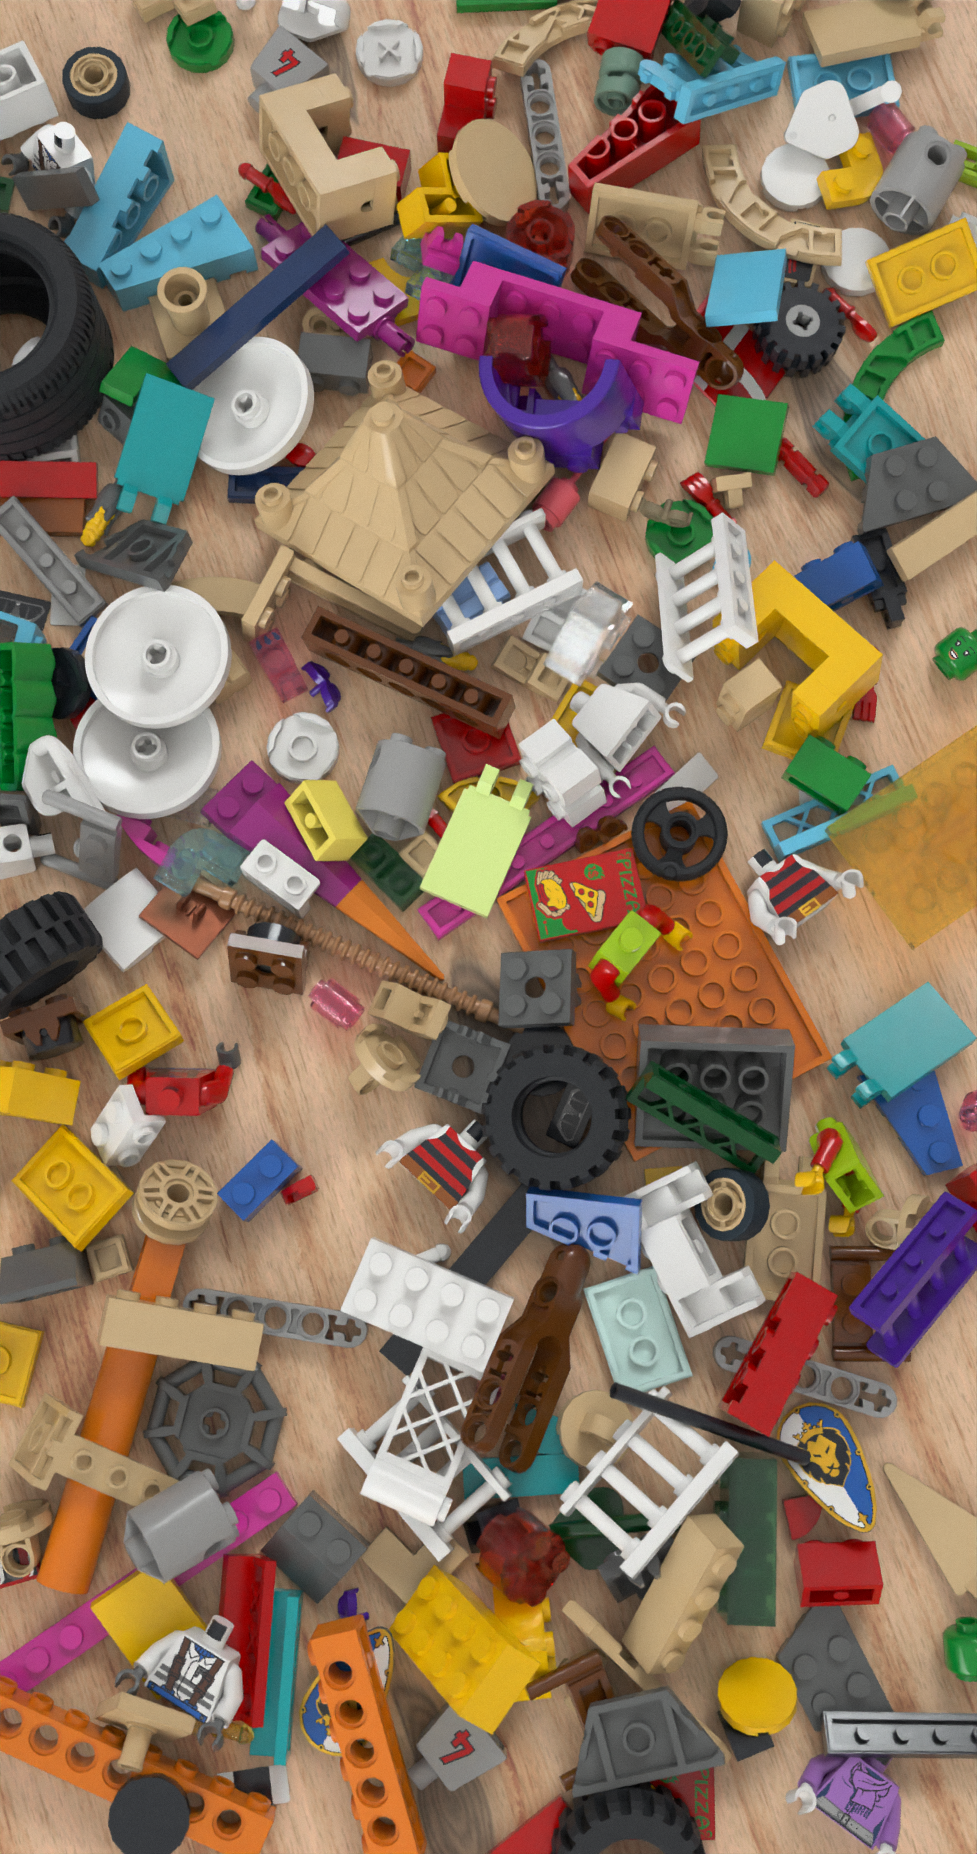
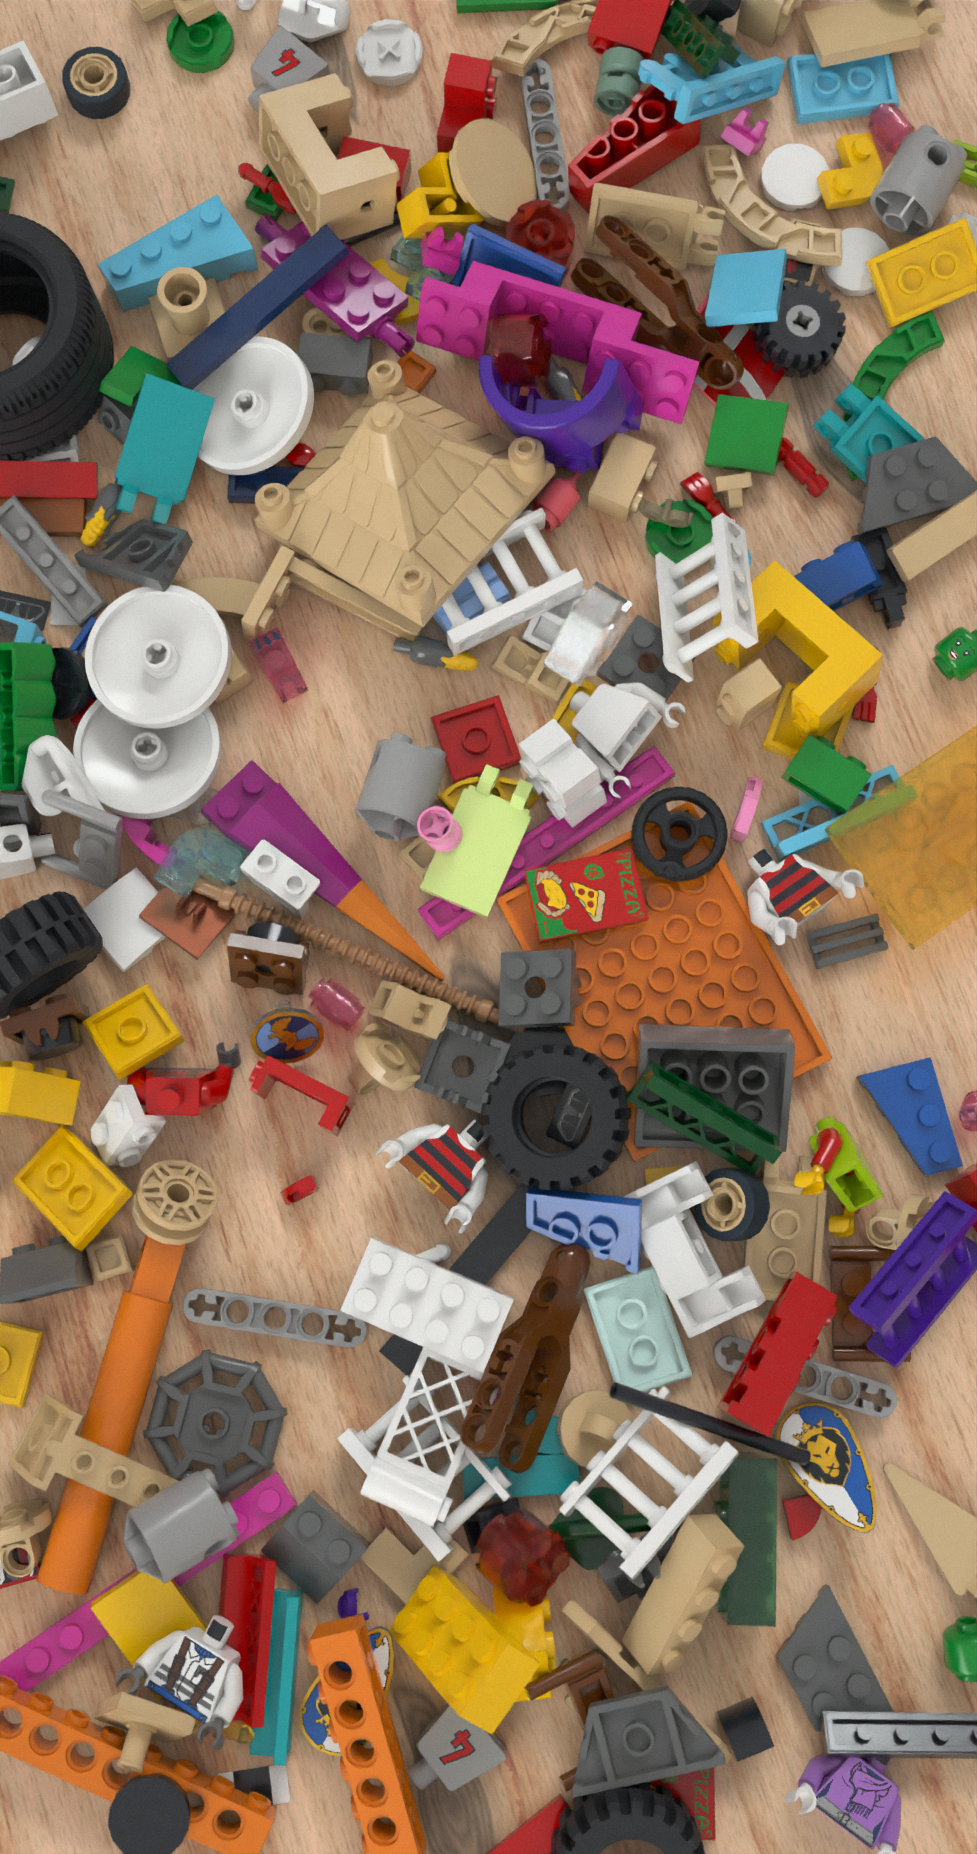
(54, 149): white torso -> none
(56, 188): dark grey tile -> none
(128, 195): medium azure wedge -> none
(180, 1331): tan brick -> none
(259, 1181): blue brick -> none
(287, 1034): none -> shield
(303, 748): white tile -> none
(325, 820): light yellow brick -> none
(328, 690): dark purple piece -> none
(337, 1103): none -> red panel
(388, 871): clear green slope -> none
(409, 672): reddish brown brick -> none
(433, 824): none -> bright pink wheel
(607, 827): reddish brown piece -> none
(626, 949): torso -> none
(694, 774): white sticker -> none
(744, 137): none -> dark pink tile
(747, 809): none -> bright pink tile
(757, 1696): yellow tile -> none
(826, 117): white piece -> none
(838, 1573): red brick -> none
(860, 326): red piece -> none
(876, 932): none -> dark grey tile
(902, 1045): teal tile -> none

